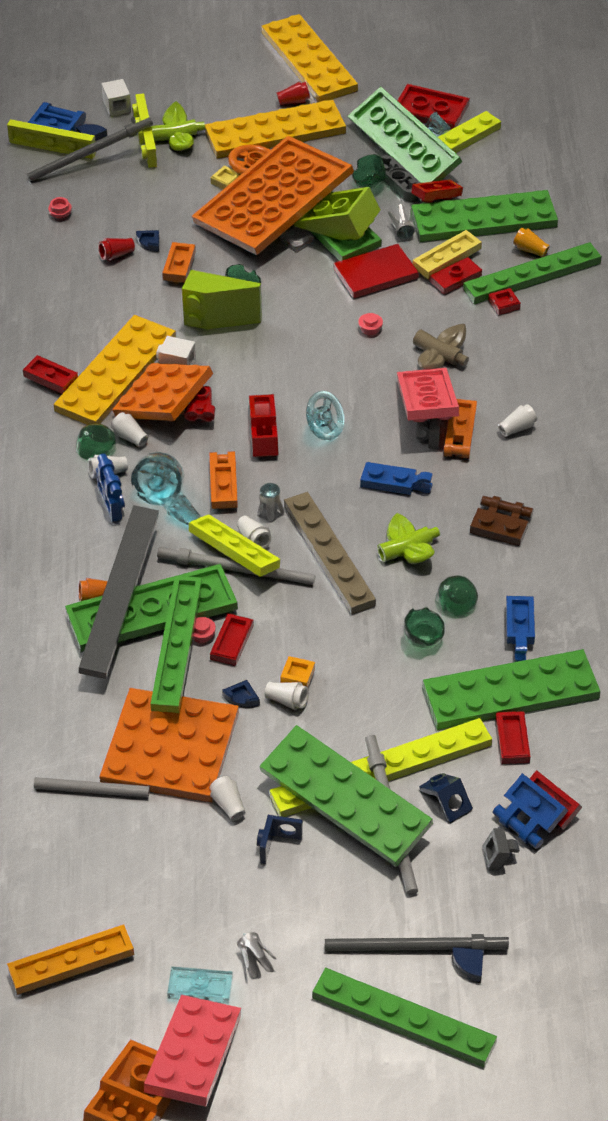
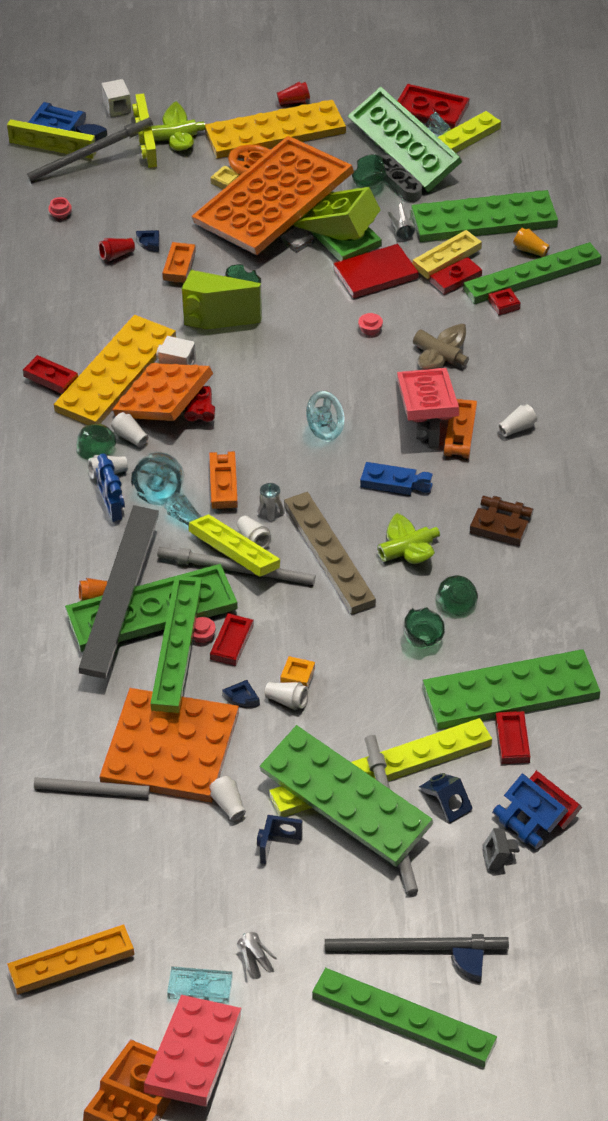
(263, 425): red slope -> none
(309, 58): yellow plate -> none
(437, 190): red plate -> none
(520, 624): blue plate -> none

